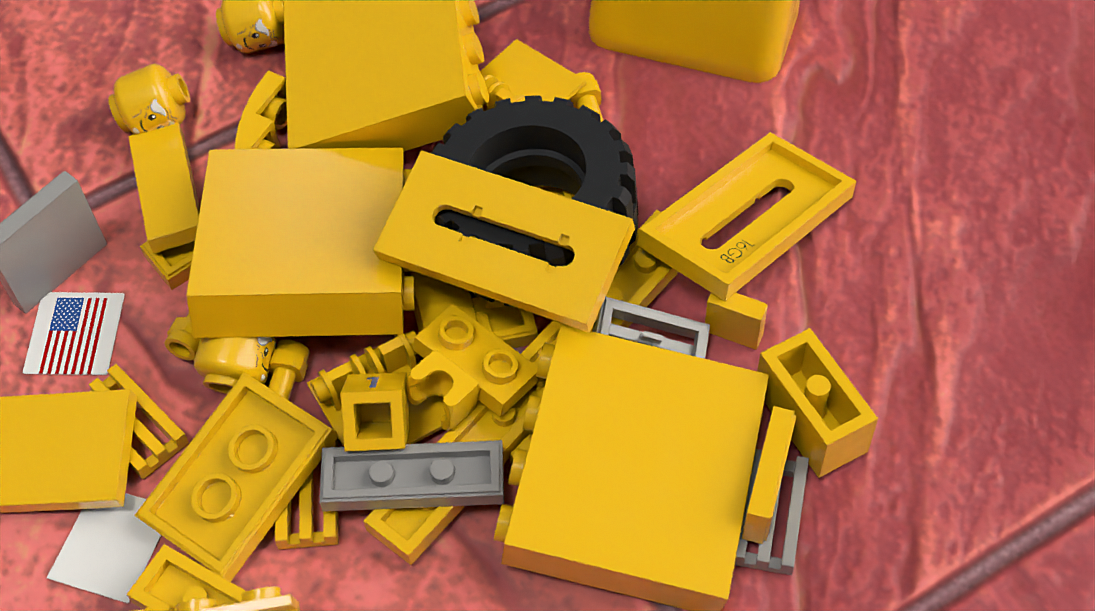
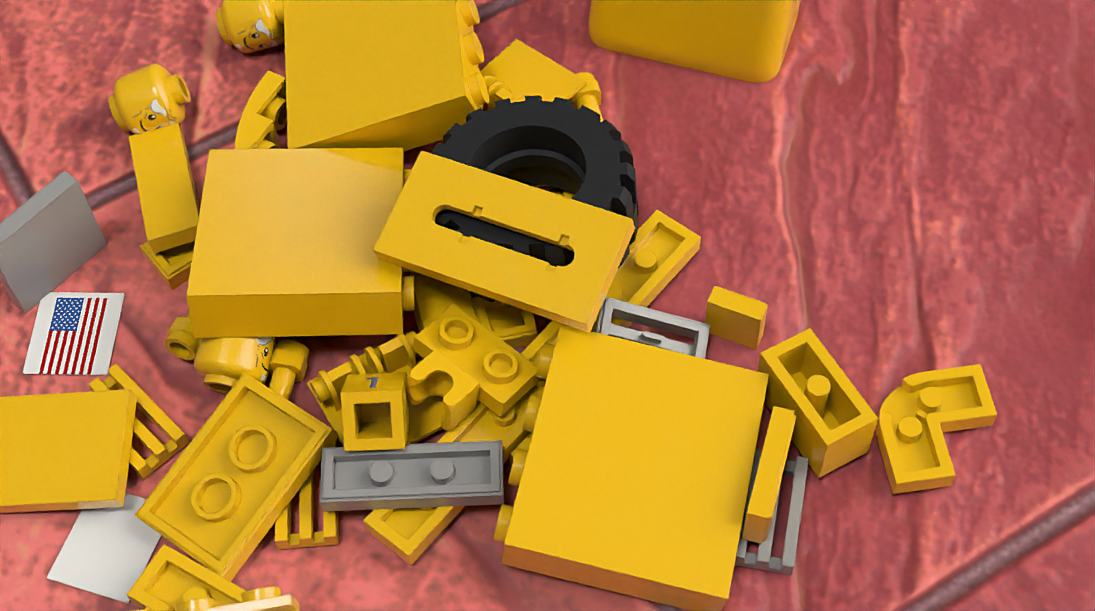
(769, 163): yellow piece -> none
(918, 414): none -> yellow plate

